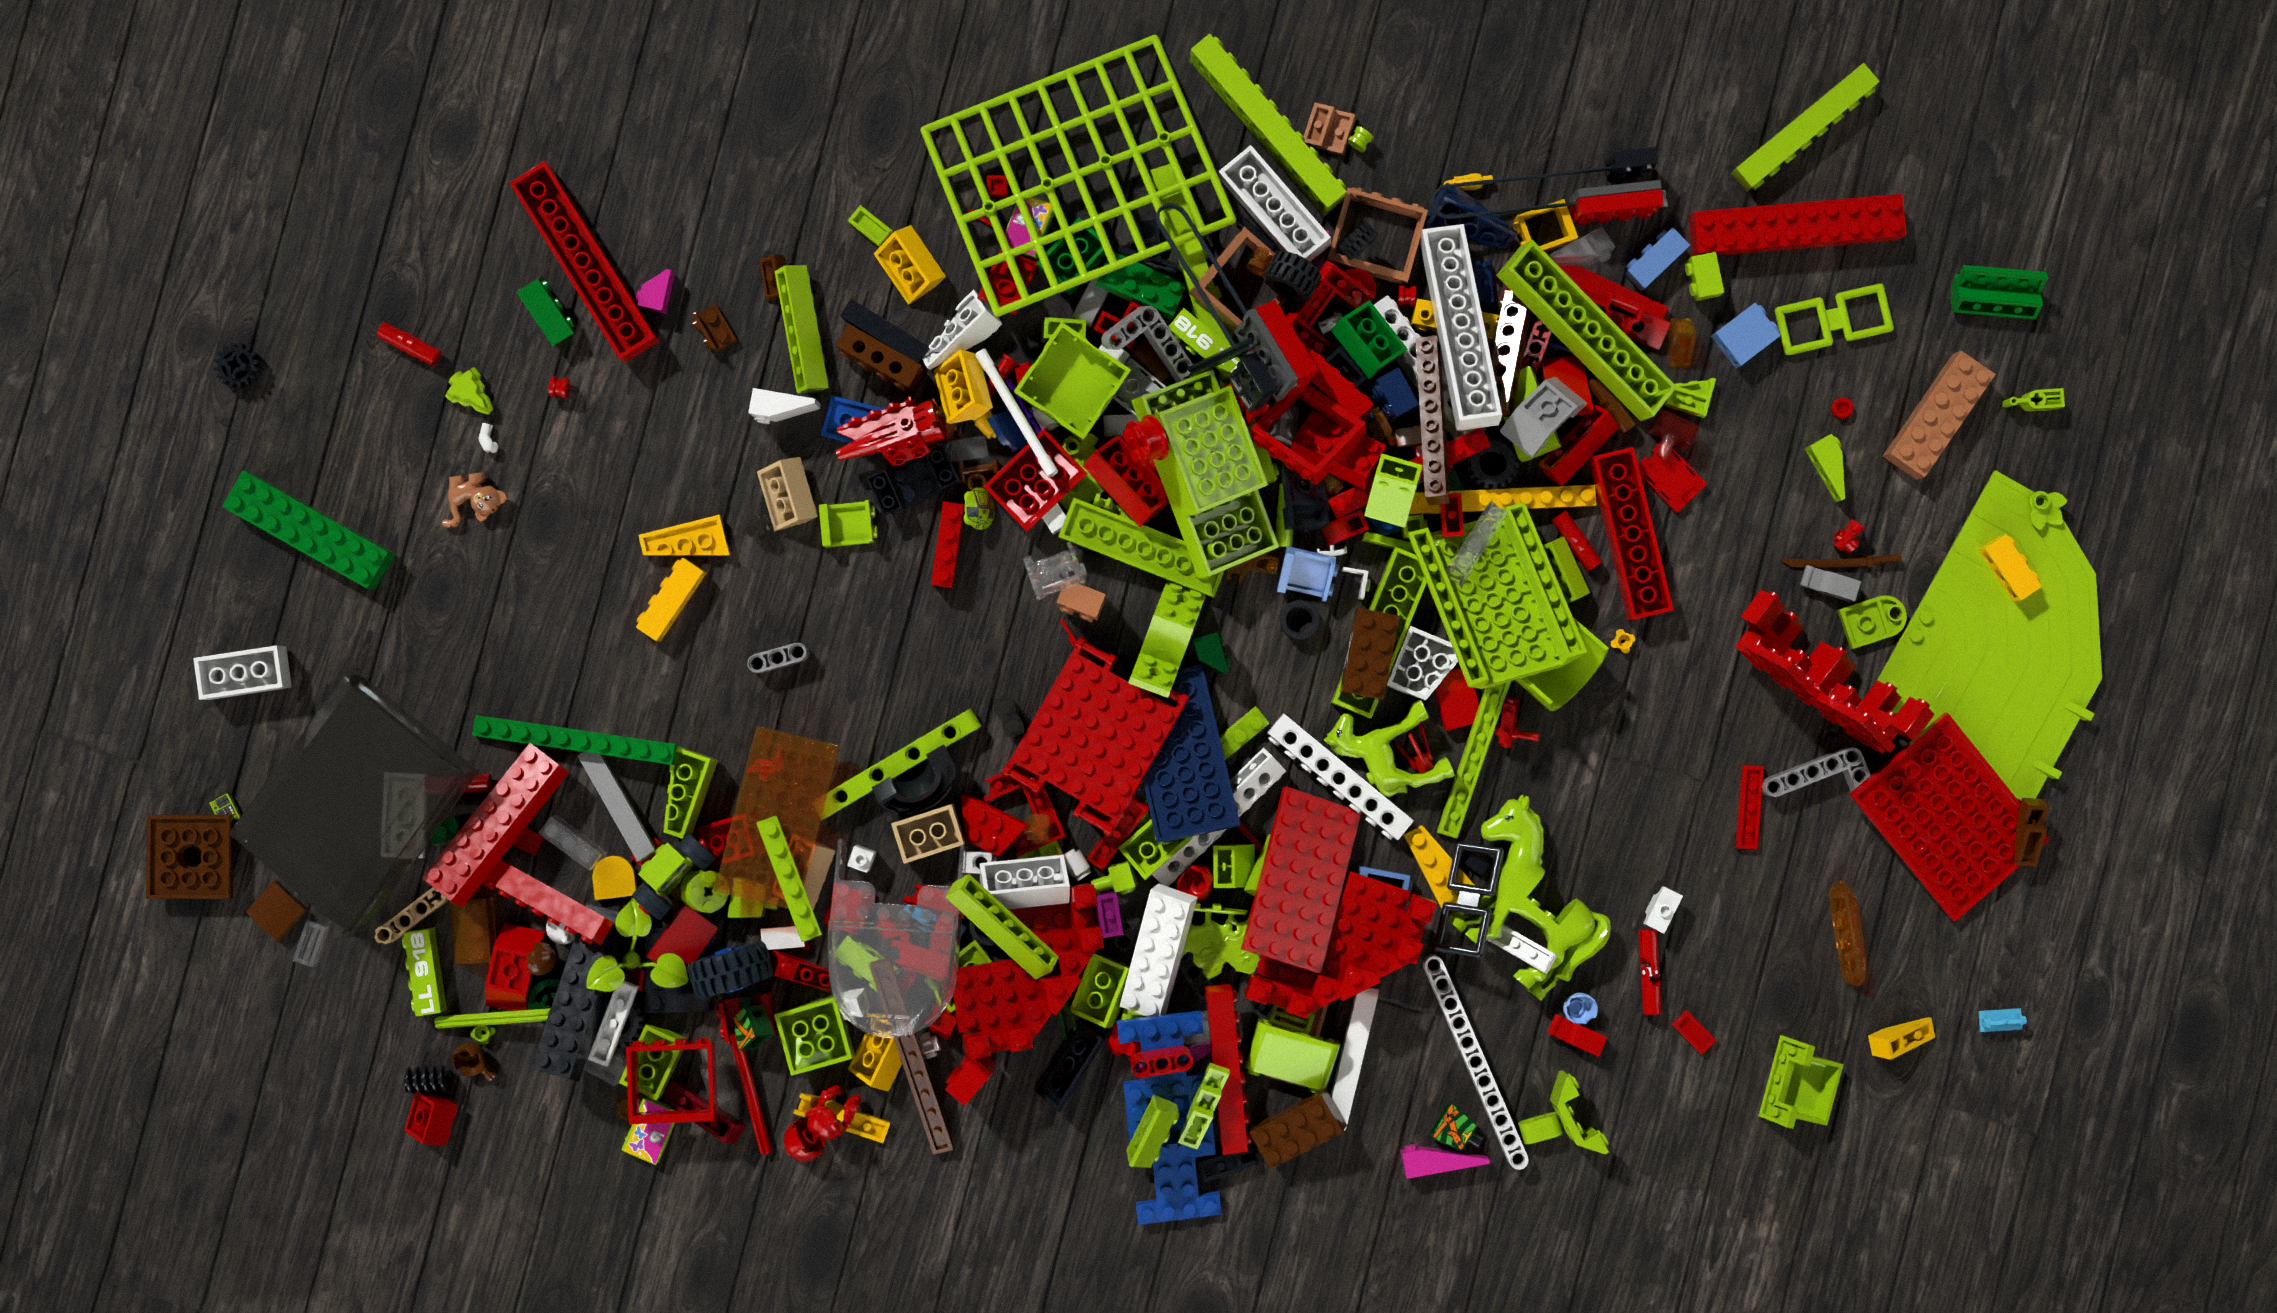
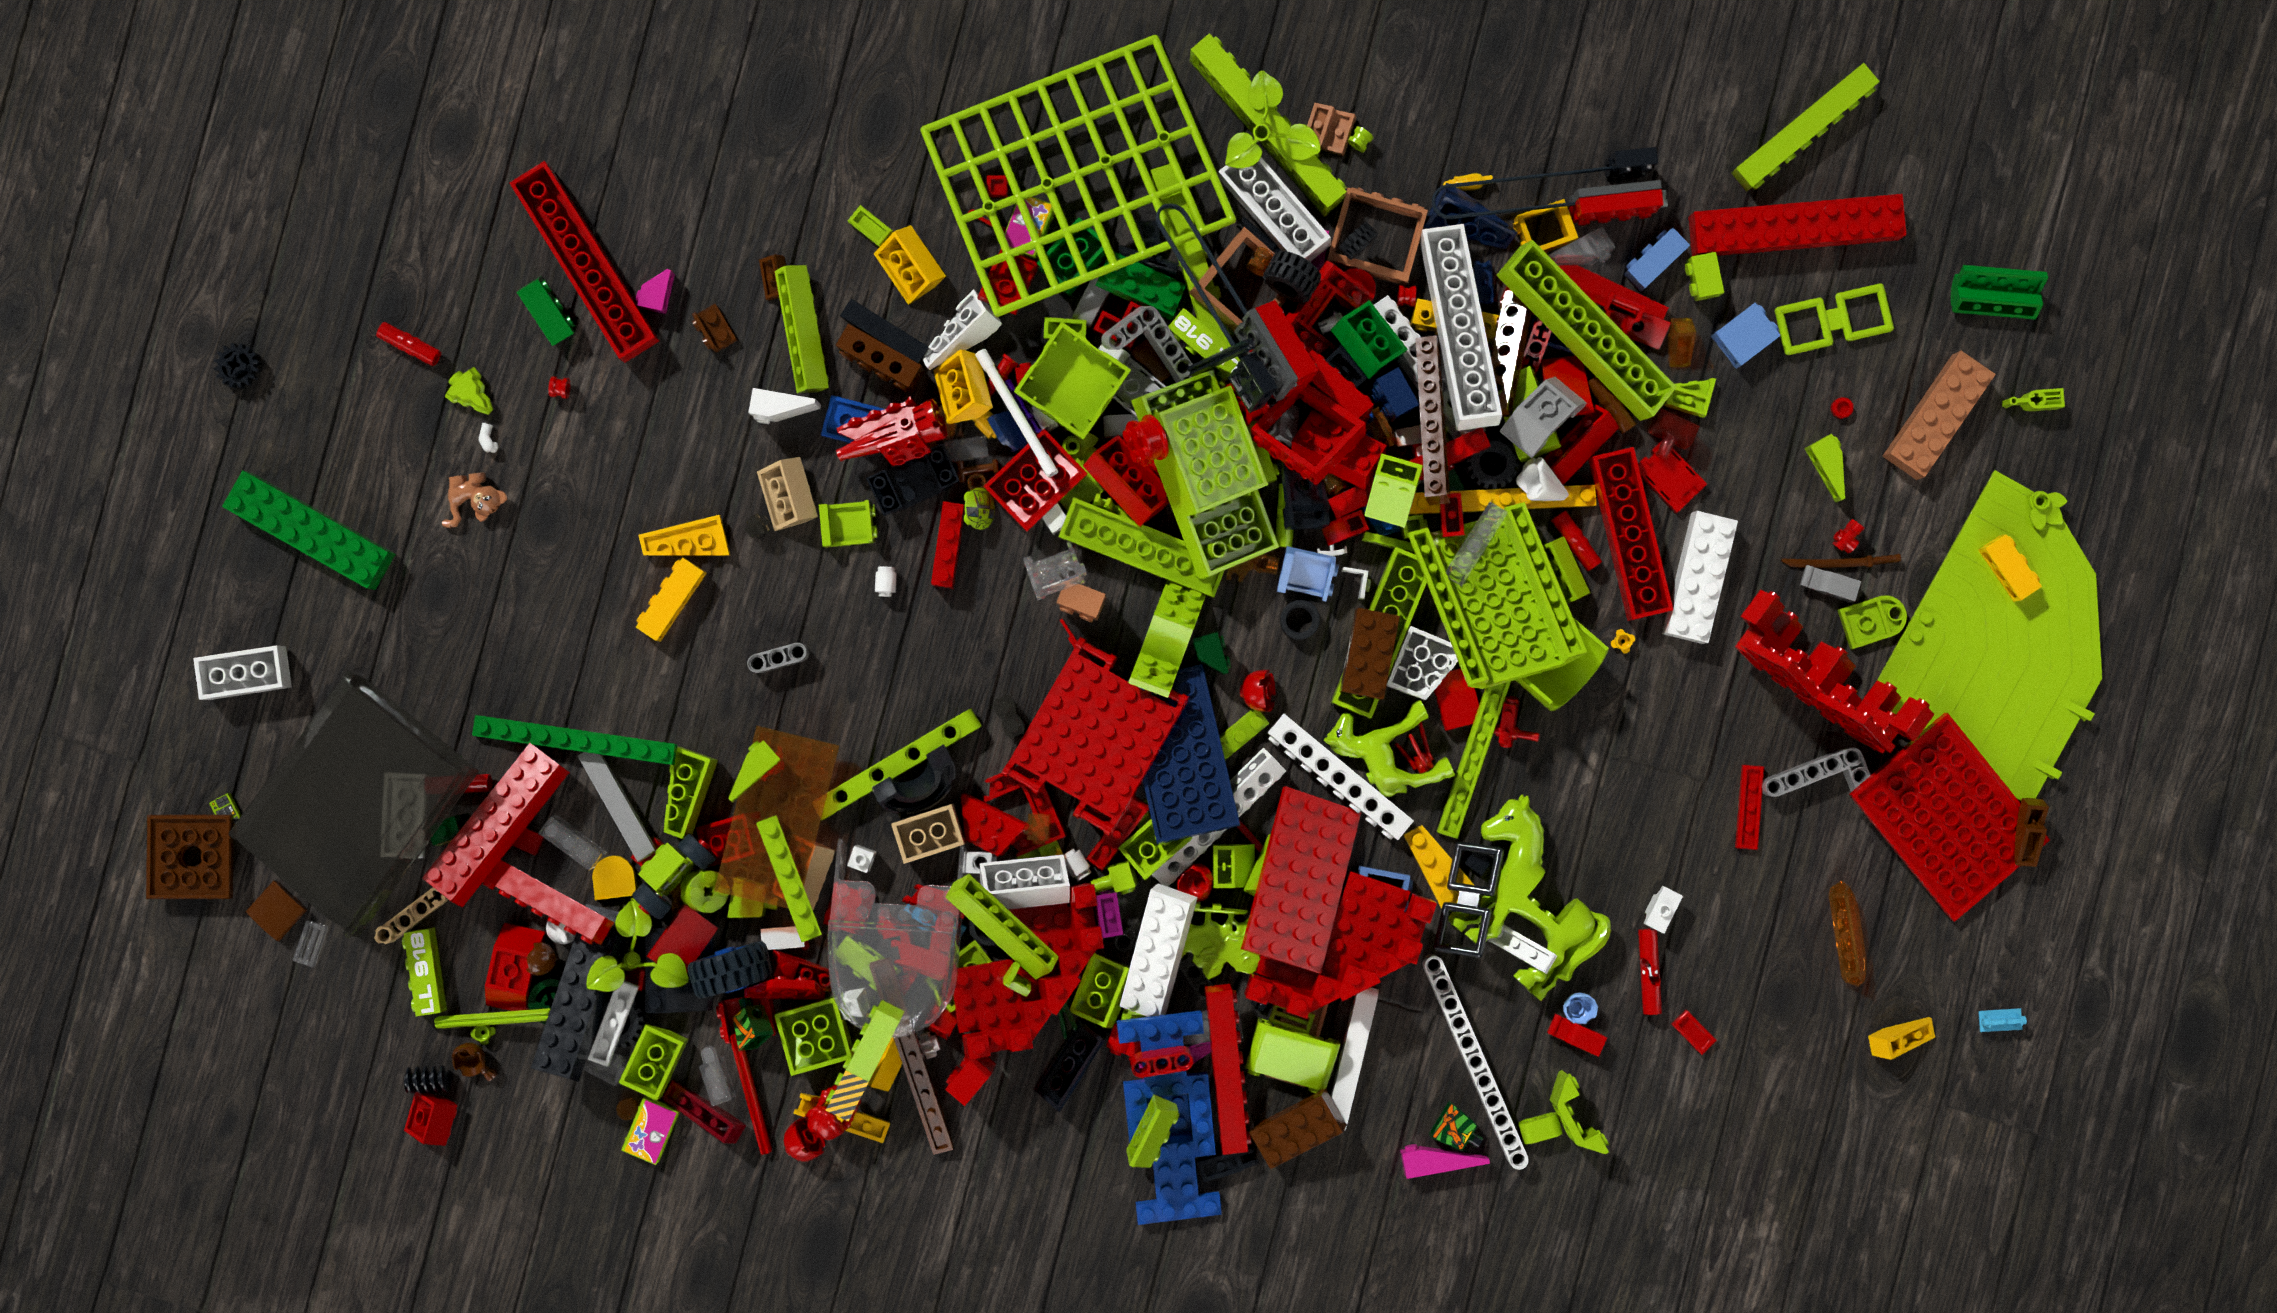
(473, 930): clear orange slope -> none
(637, 1117): red window -> none
(756, 765): none -> lime slope
(786, 989): none -> red wing
(864, 1061): none -> lime brick
(885, 581): none -> white brick
(1015, 981): none -> lime tile
(1203, 1106): lime slope -> none
(1244, 151): none -> lime plant
(1258, 689): none -> red cylinder
(1540, 482): none -> white hat
(1700, 577): none -> white brick
(1799, 1085): lime windscreen -> none

